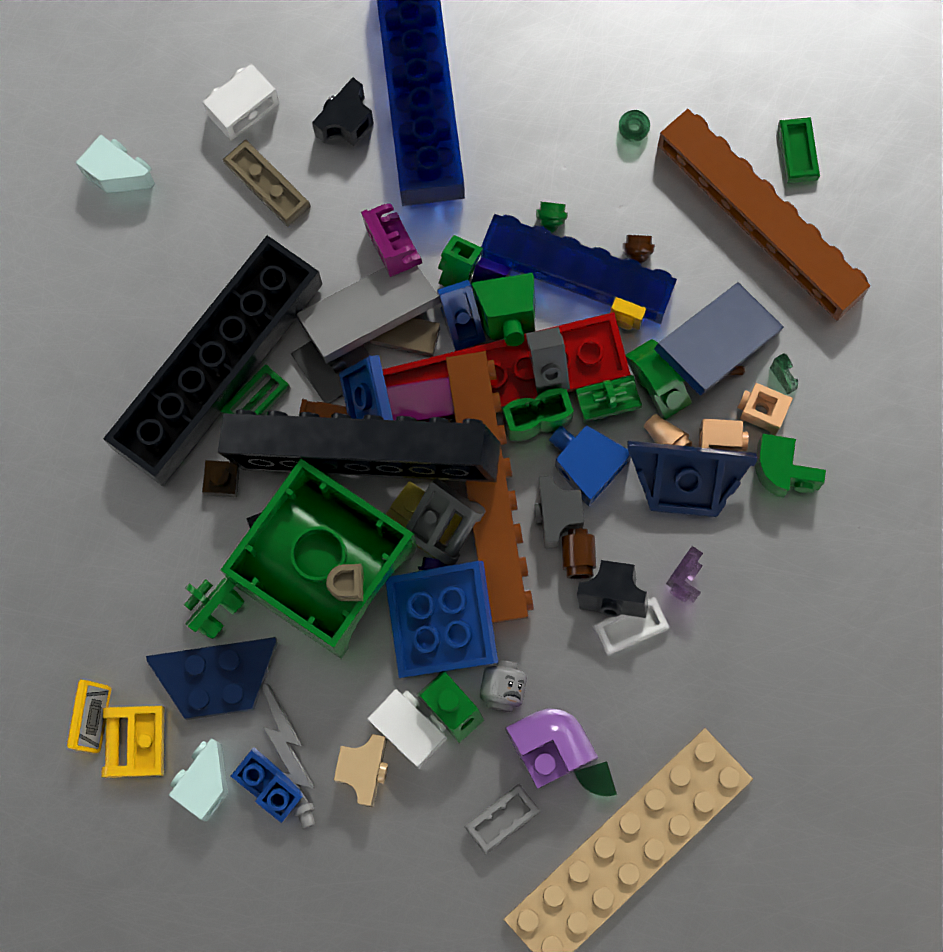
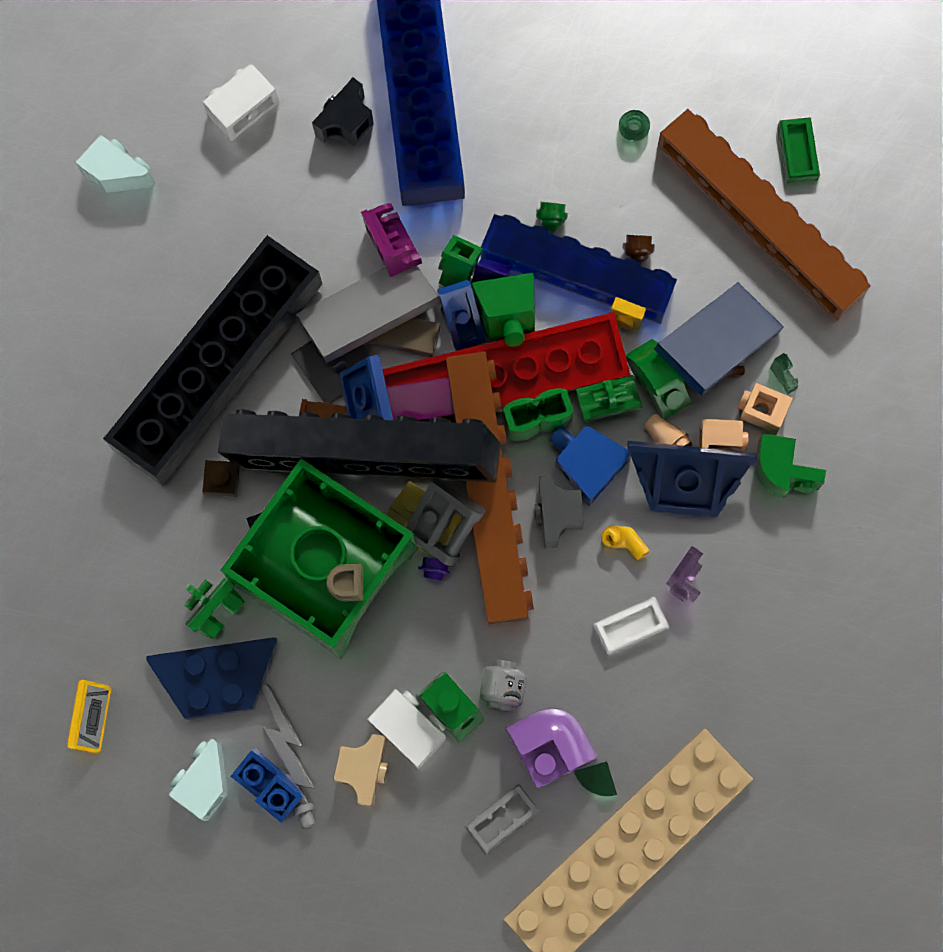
(144, 741): yellow plate -> none
(251, 385): green tile -> none
(266, 183): dark tan tile -> none
(441, 619): blue plate -> none
(548, 359): dark grey brick -> none
(579, 554): reddish brown brick -> none
(613, 591): black brick -> none
(625, 538): none -> yellow arm

